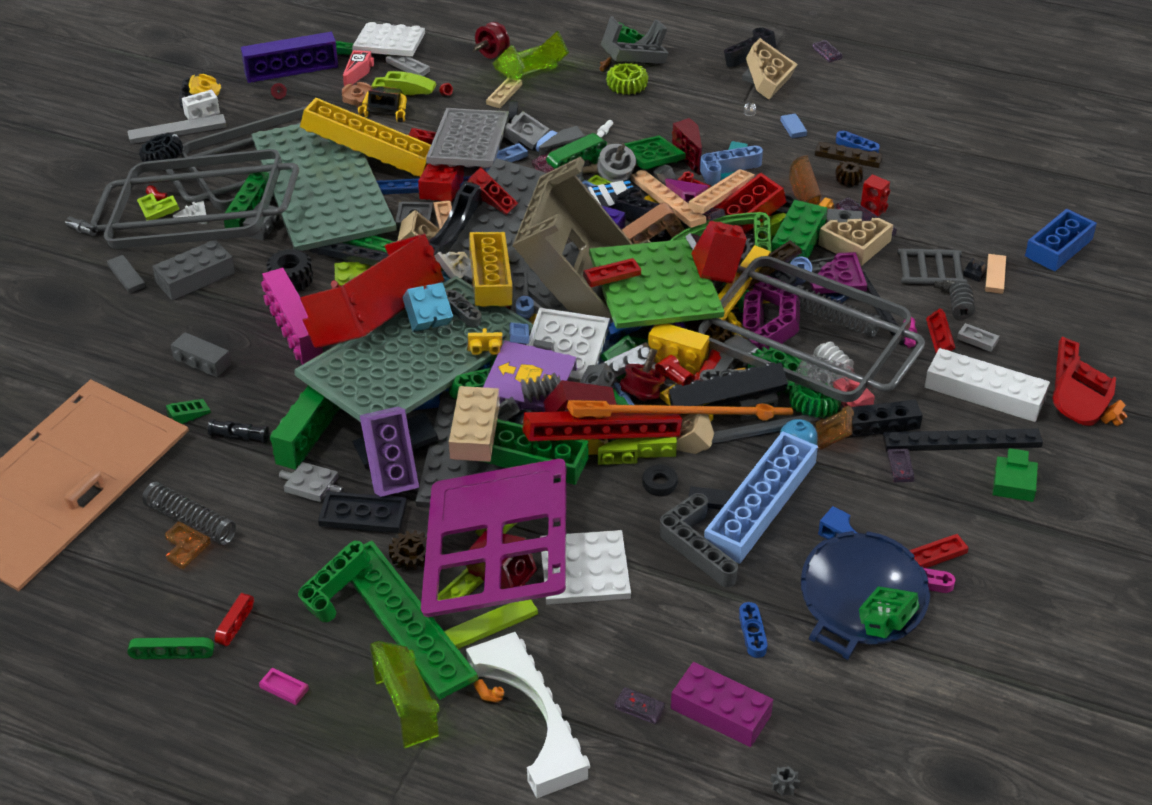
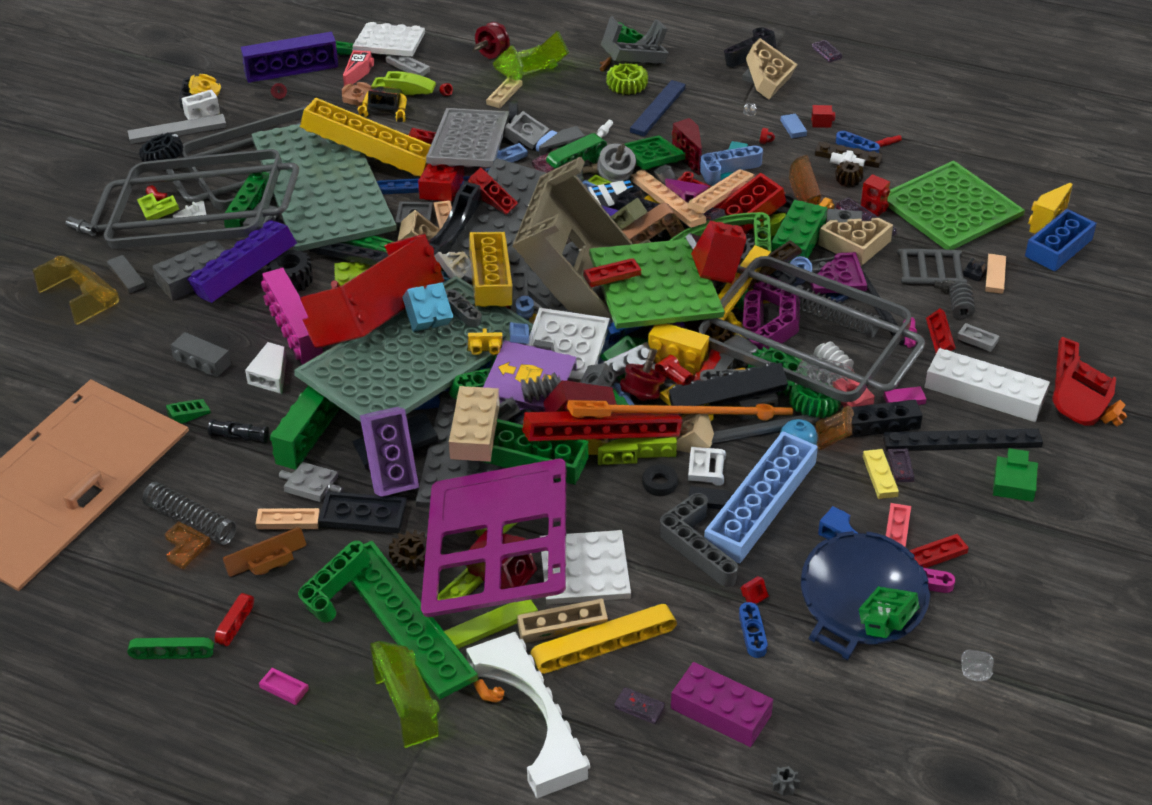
(96, 292): none -> clear yellow windscreen
(241, 260): none -> dark purple brick
(266, 554): none -> dark orange bracket
(268, 368): none -> white slope
(288, 518): none -> light nougat plate
(561, 620): none -> tan brick
(603, 638): none -> yellow beam
(629, 213): none -> olive brick
(657, 108): none -> dark blue tile
(700, 463): none -> white plate
(754, 590): none -> red tile
(763, 138): none -> red tile
(822, 116): none -> red brick
(847, 156): none -> white axle
(880, 474): none -> light yellow plate
(889, 140): none -> red piece
(898, 523): none -> coral plate
(905, 394): none -> dark pink tile
(952, 205): none -> bright green plate
(977, 667): none -> clear piece
(1049, 207): none -> yellow slope

